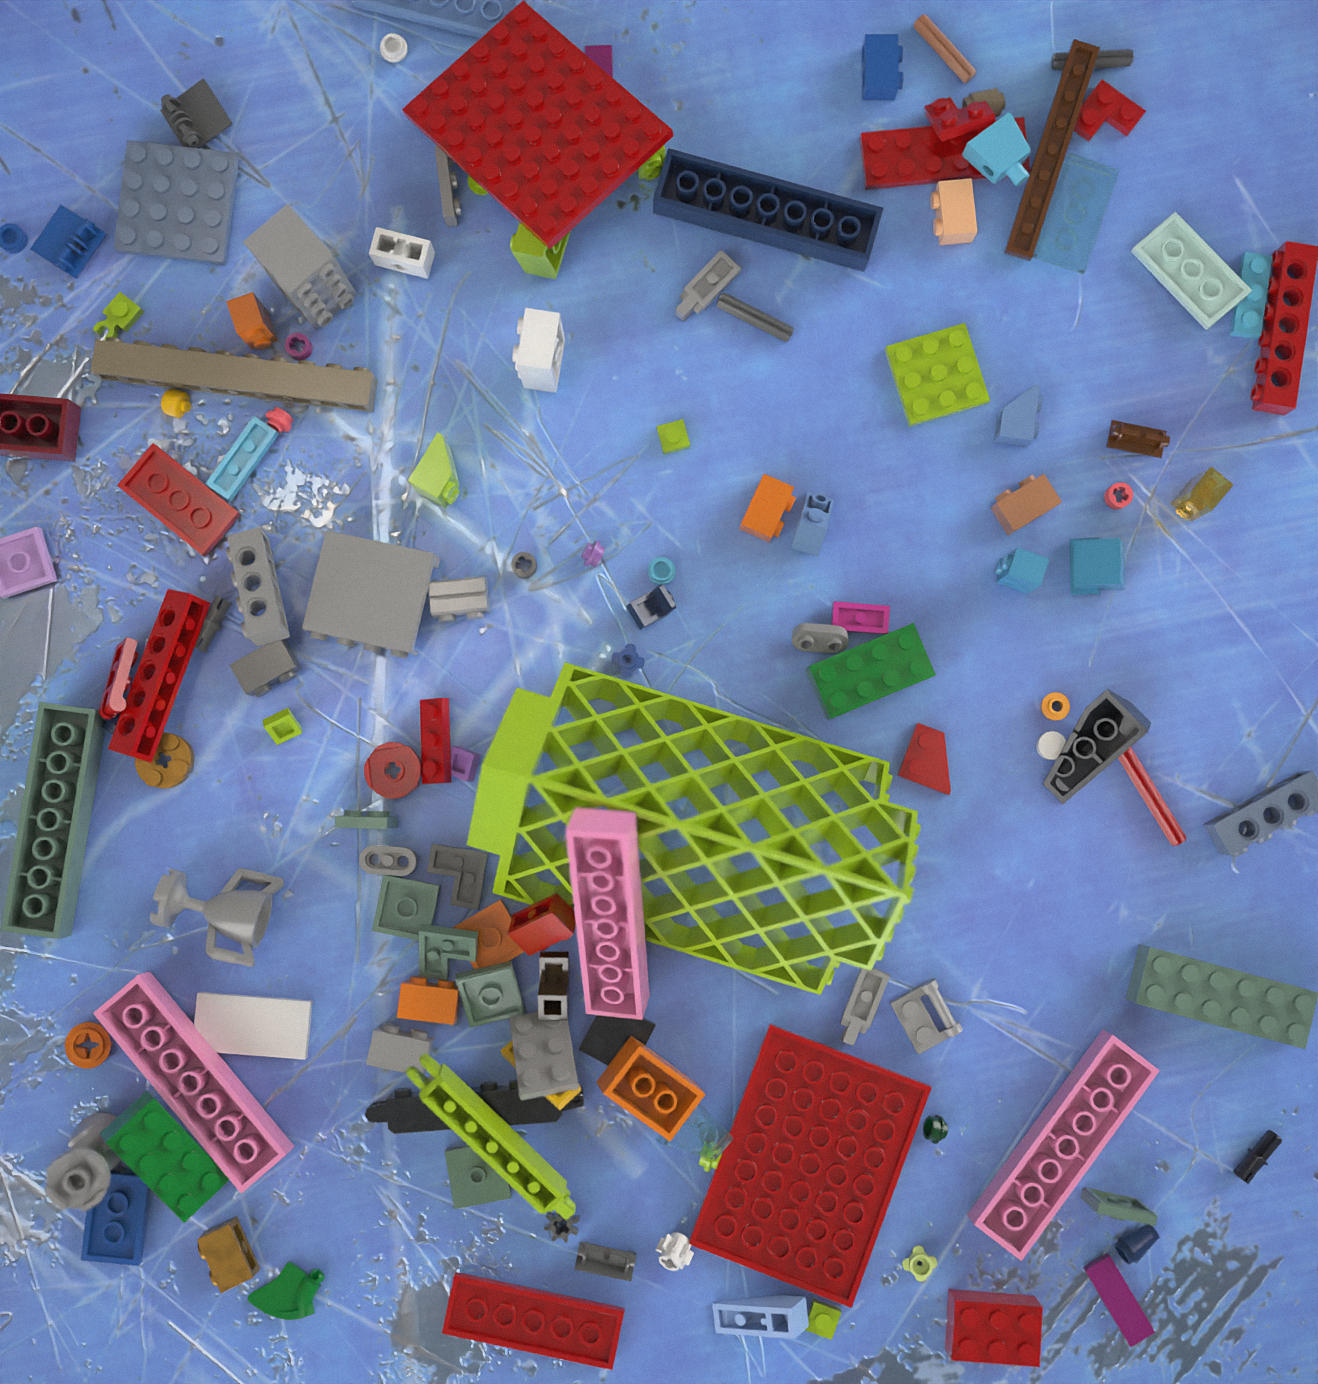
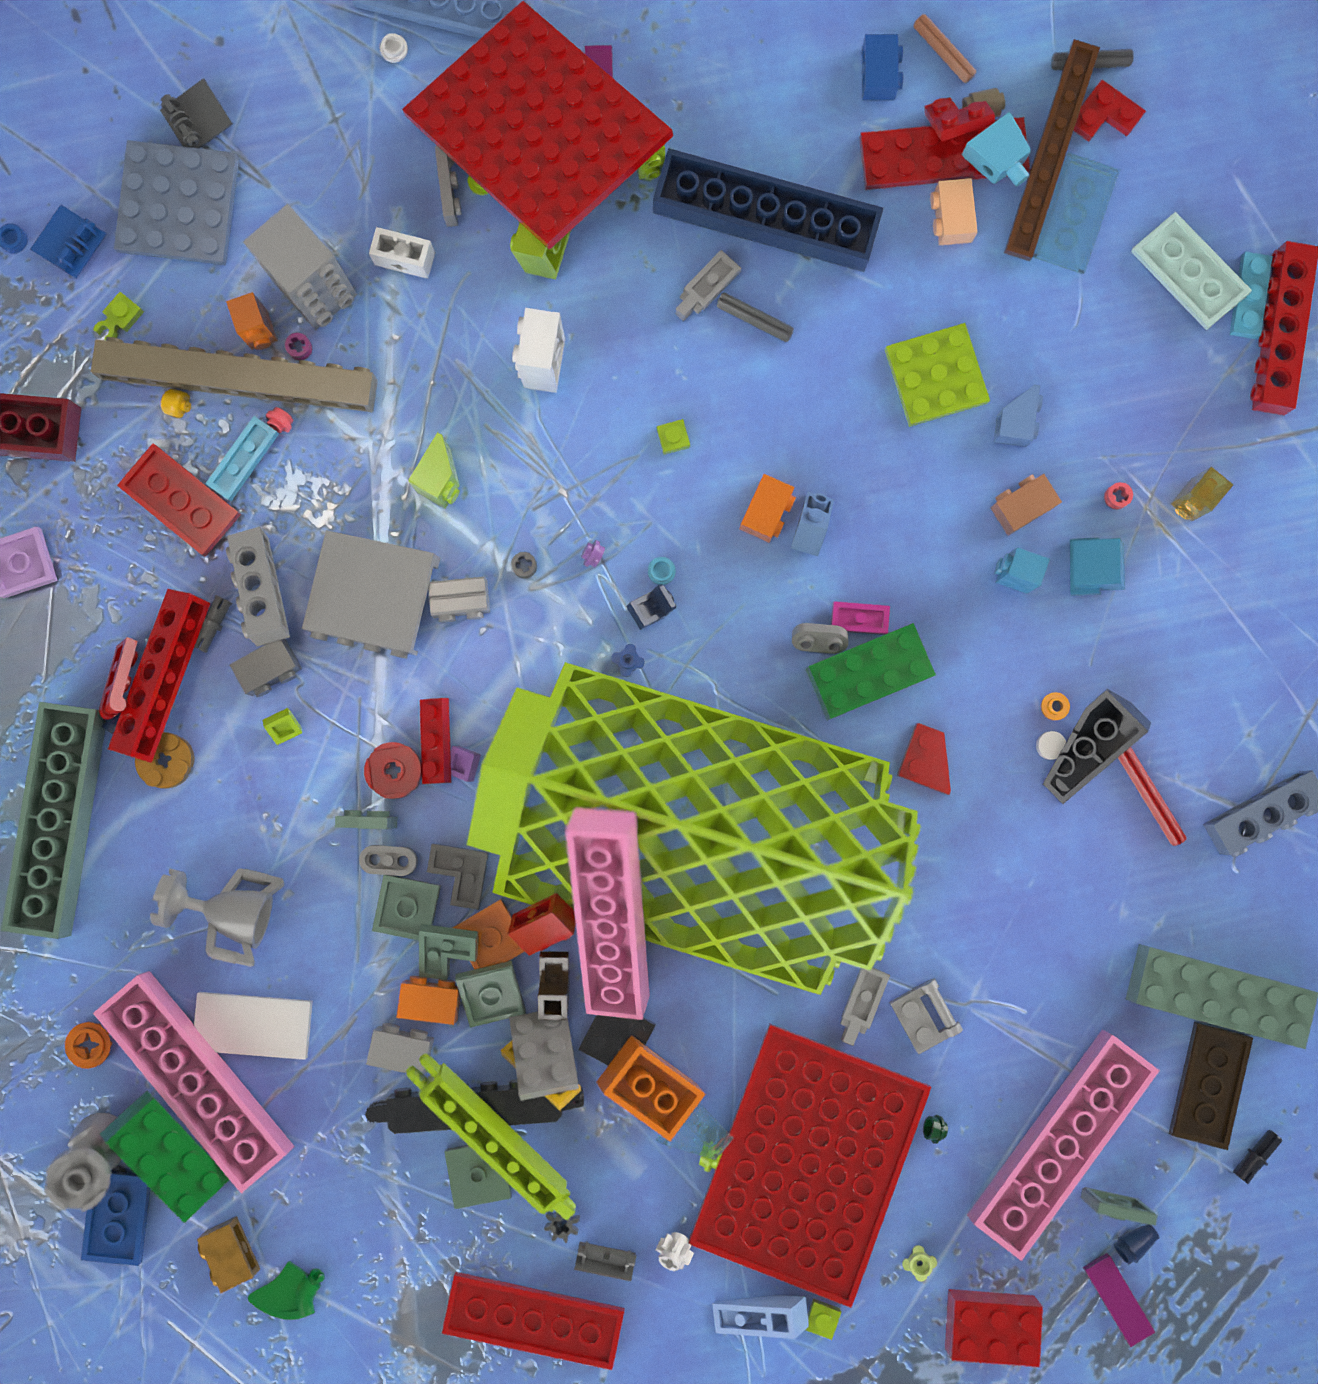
(1137, 439): reddish brown hinge -> none
(1210, 1086): none -> dark brown tile

